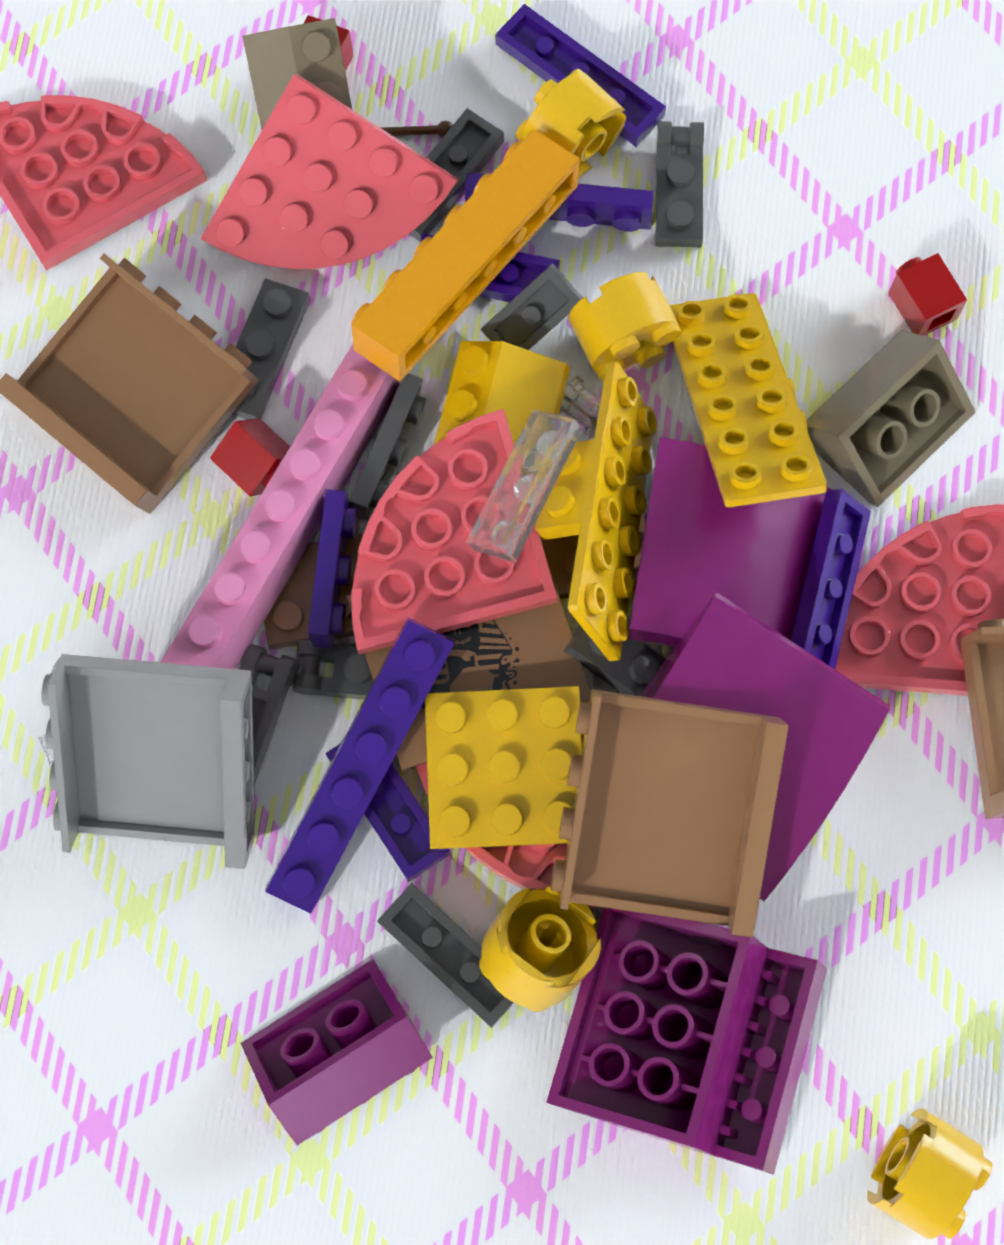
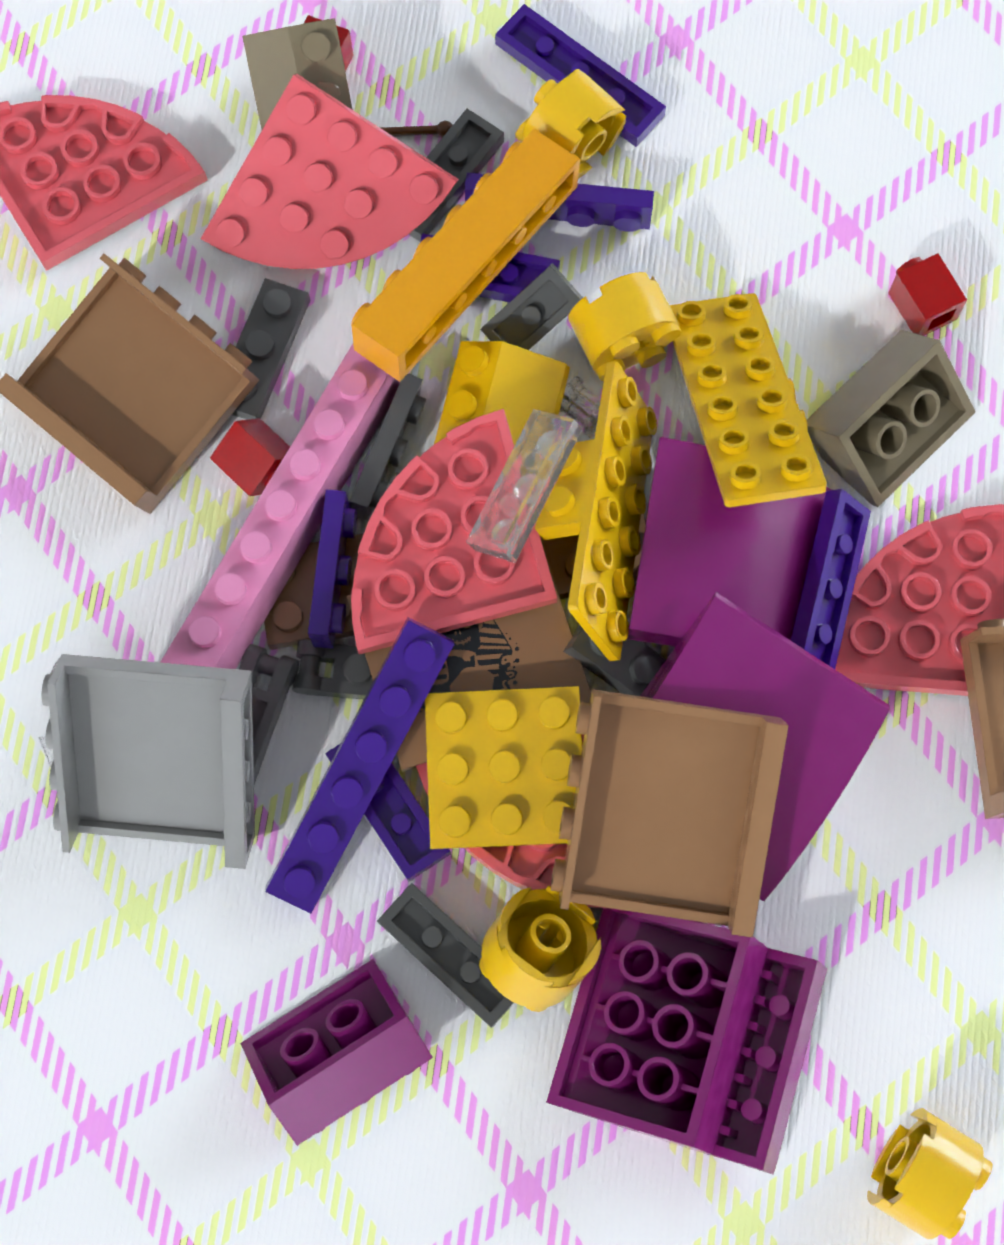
(679, 186): dark grey plate -> none

